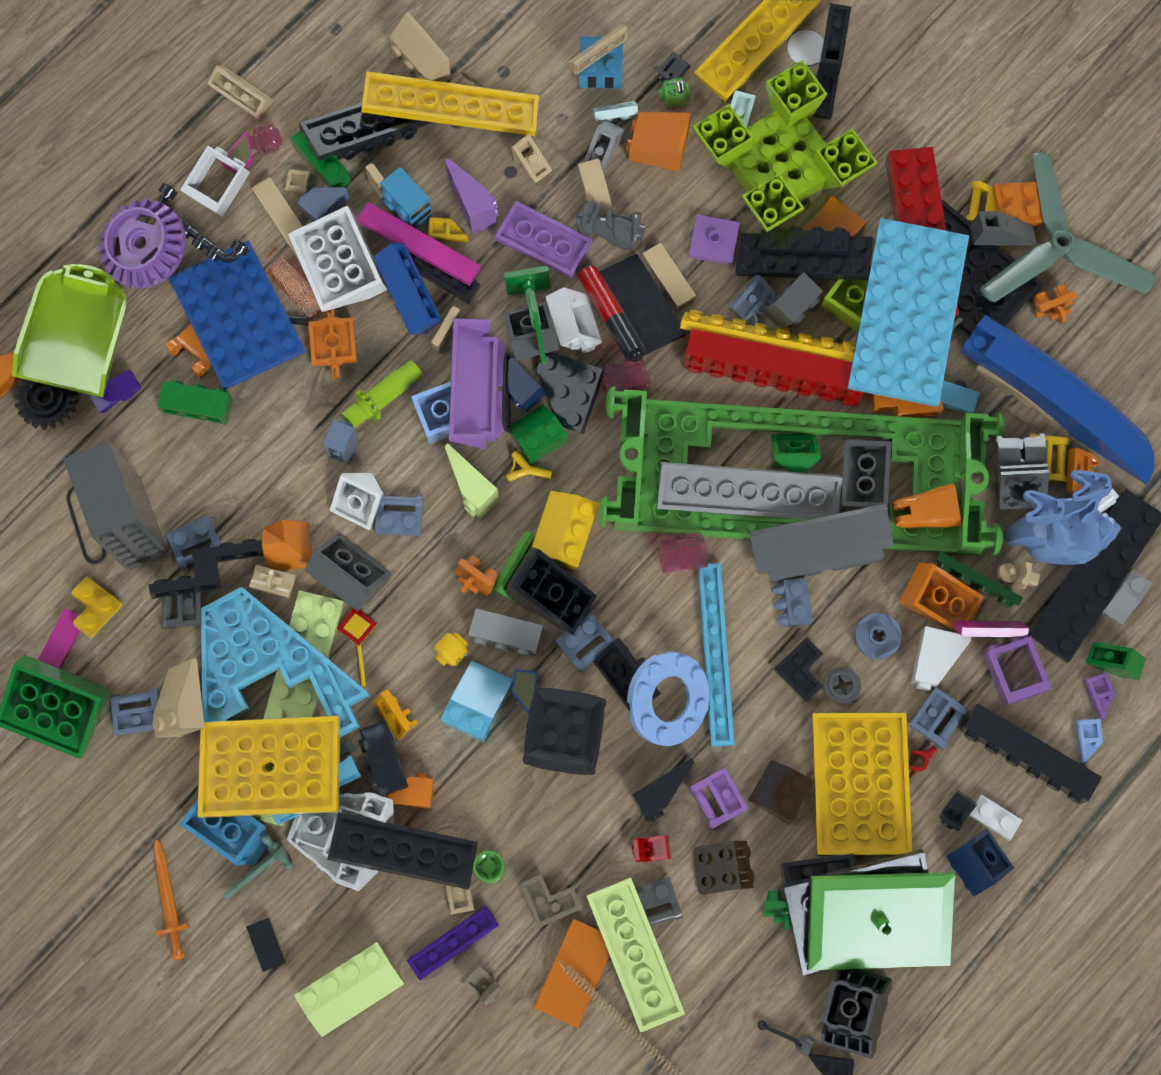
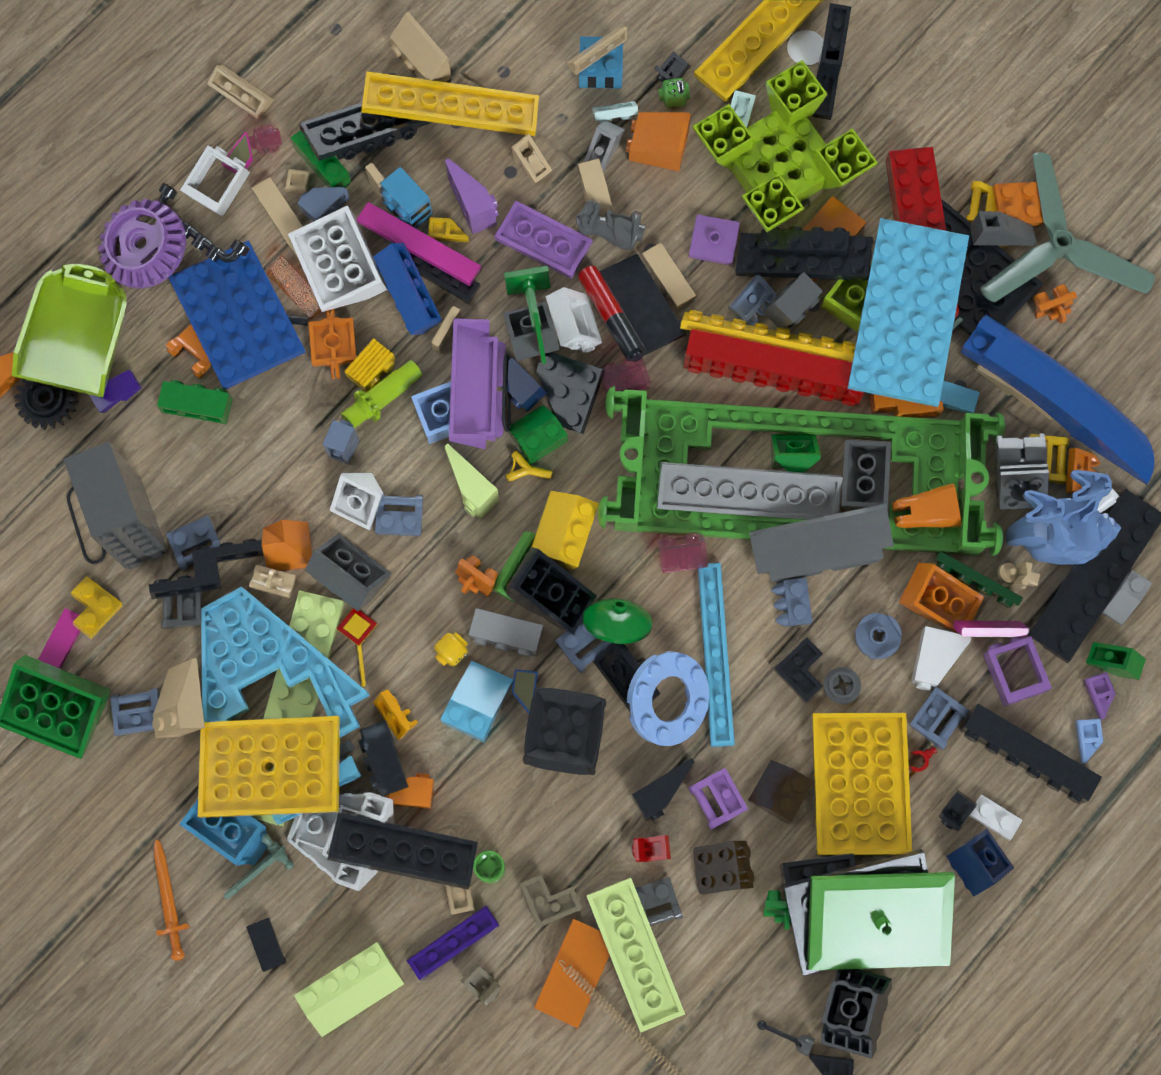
(370, 365): none -> yellow brick
(617, 621): none -> green dish

